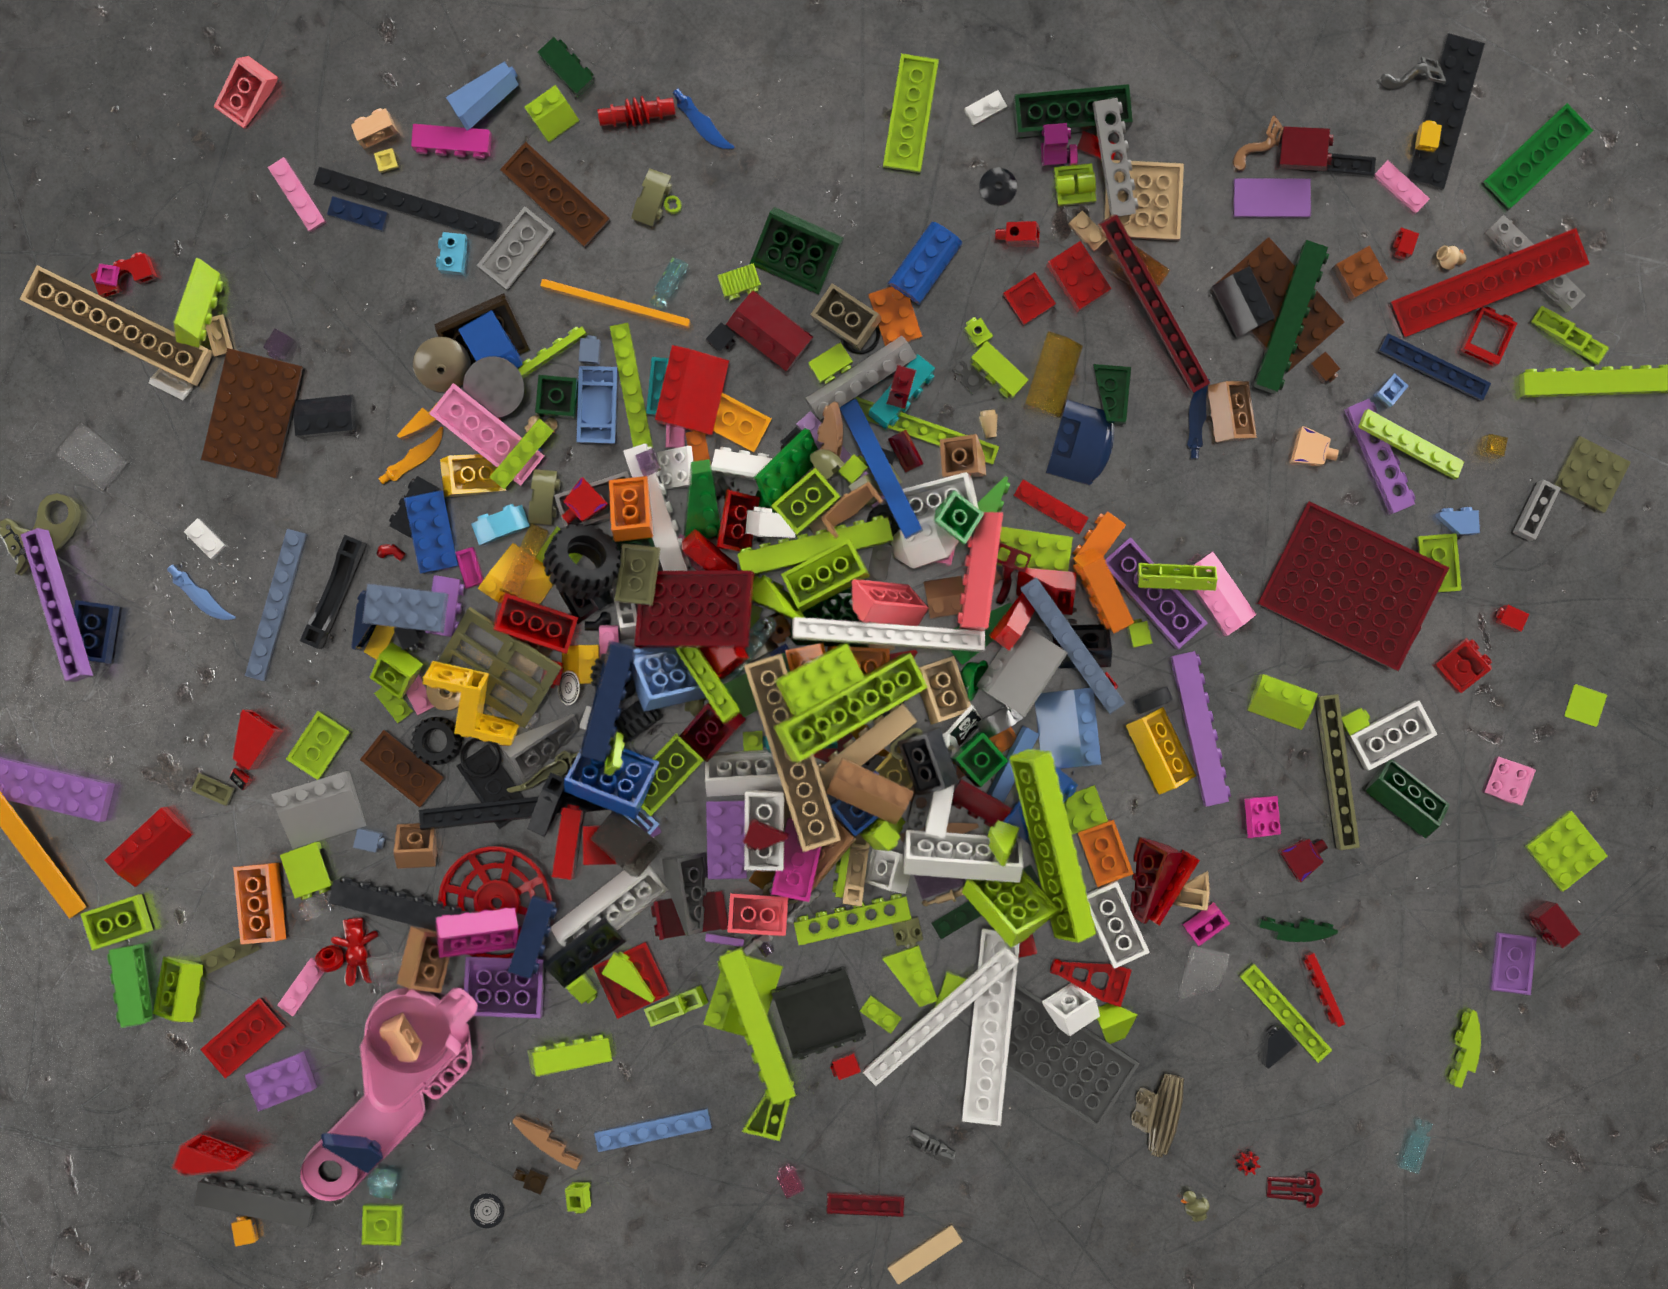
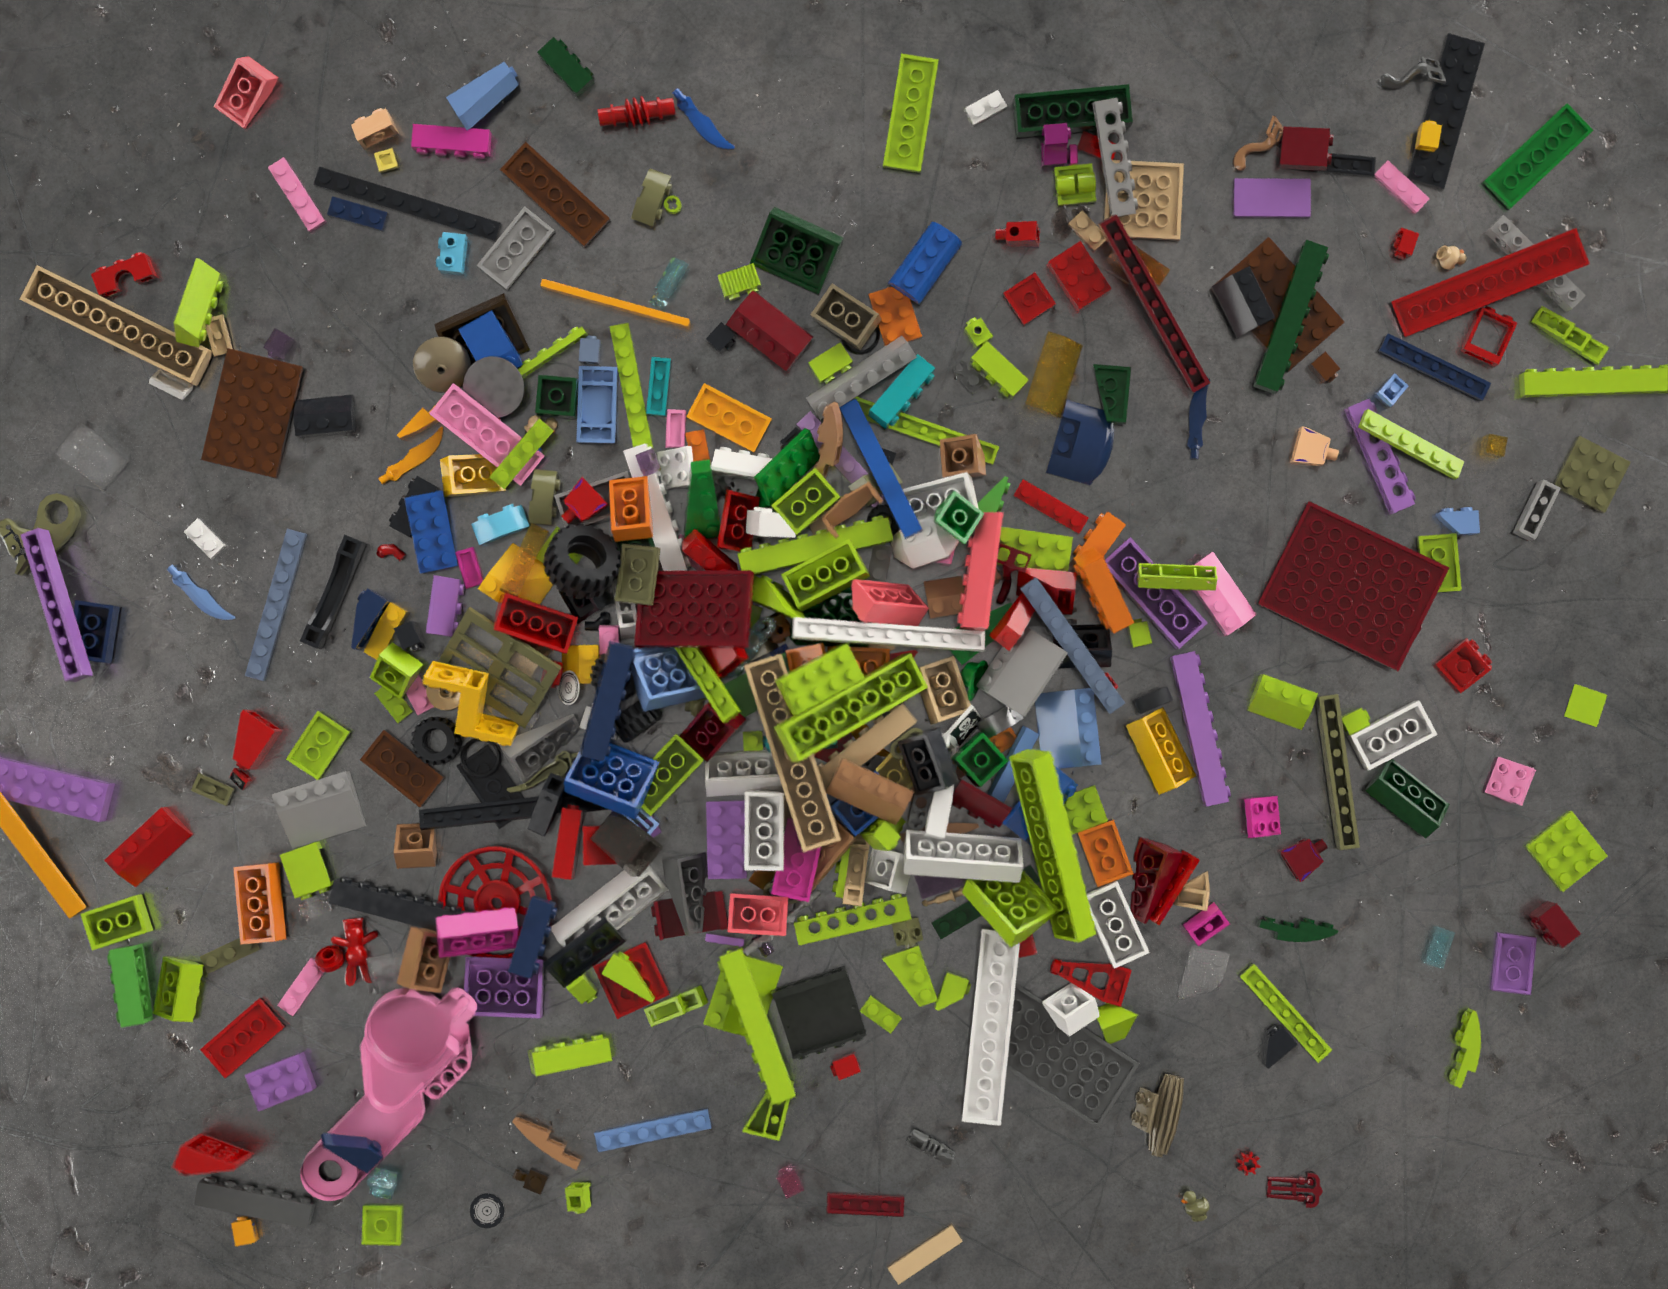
(107, 275): dark pink tile -> none
(368, 840): sand blue brick -> none
(401, 1038): light nougat slope -> none
(405, 608): sand blue brick -> none
(551, 113): lime slope -> none
(614, 761): lime plate -> none
(691, 390): red slope -> none
(762, 835): dark red slope -> none
(826, 462): olive brick -> none
(853, 469): lime brick -> none
(901, 385): dark red torso -> none
(905, 450): dark red plate -> none
(940, 1016): white plate -> none
(989, 422): tan cone -> none
(995, 195): black dish -> none
(1002, 840): lime slope -> none
(1232, 411): medium nougat slope -> none
(1326, 997): red plate -> none
(1360, 273): dark orange brick -> none
(1416, 1148): clear light blue plate -> none
(1439, 947): none -> clear light blue plate
(1511, 618): red brick -> none

